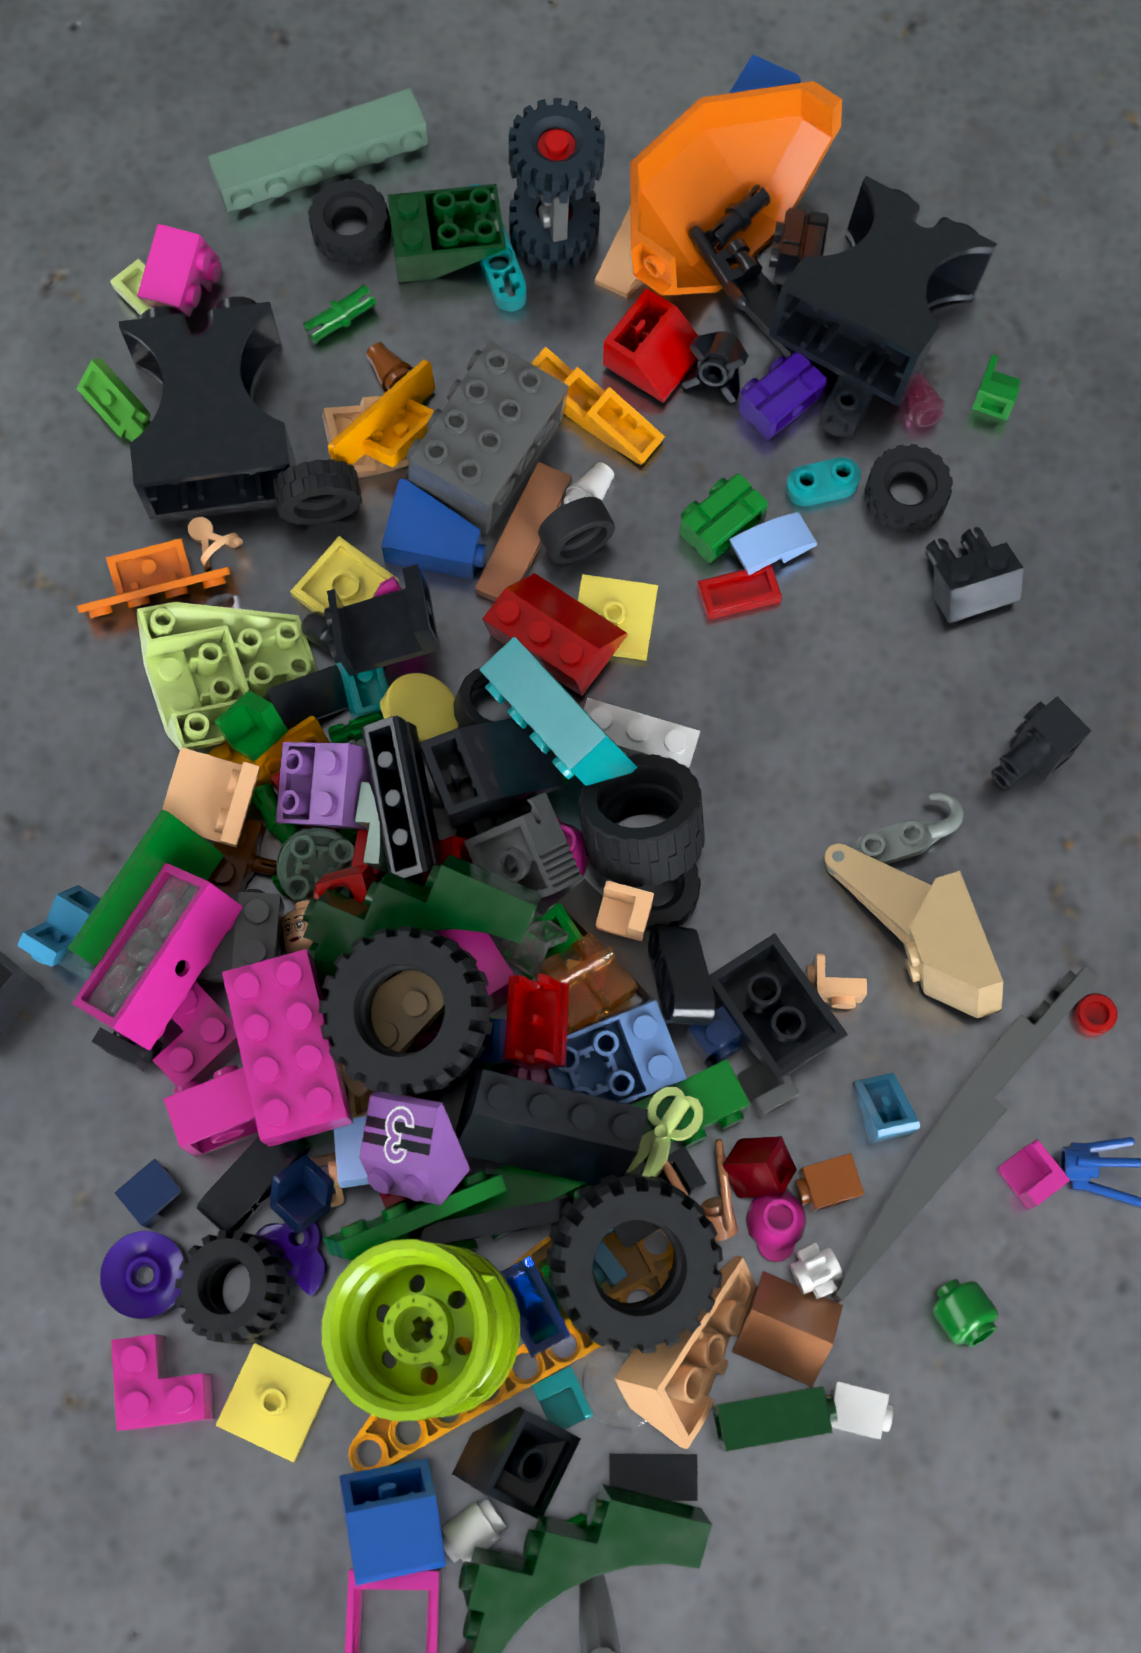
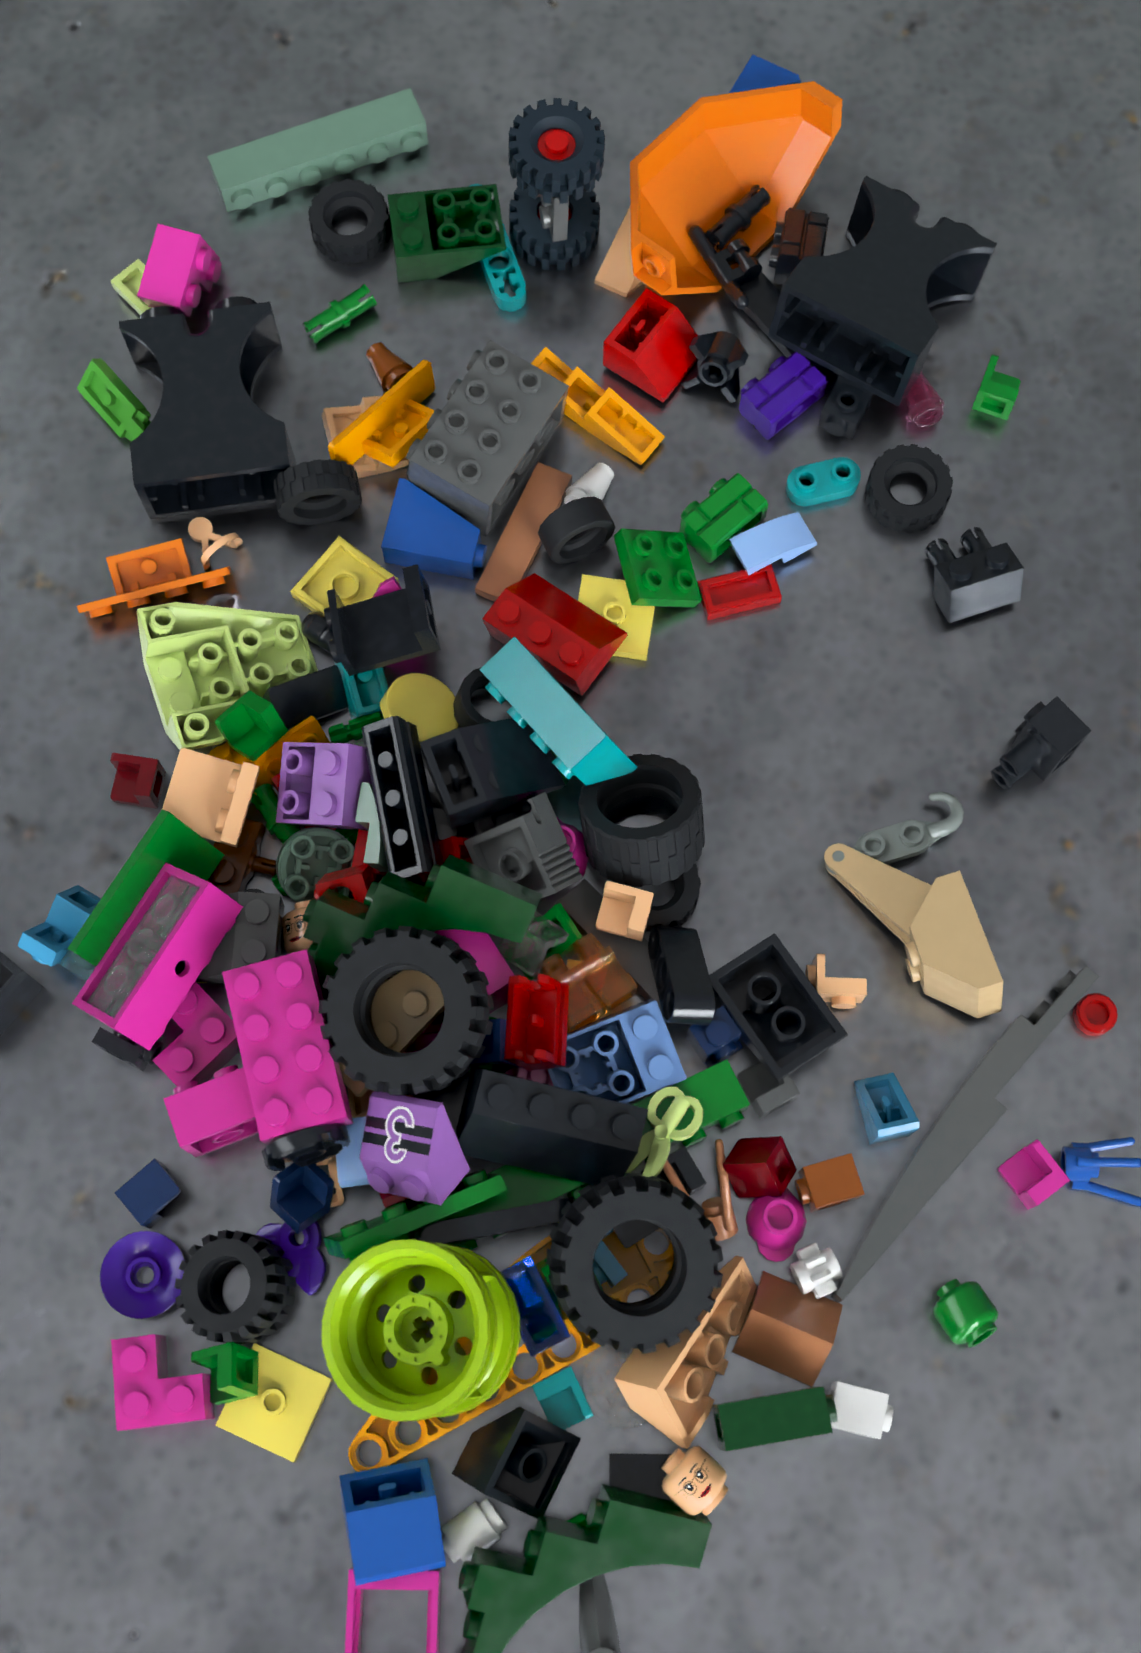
(137, 780): none -> dark red panel
(232, 1371): none -> green panel
(248, 1182): black beam -> none
(306, 1146): none -> black tile
(643, 733): white plate -> none
(657, 568): none -> green plate
(694, 1481): none -> light nougat head

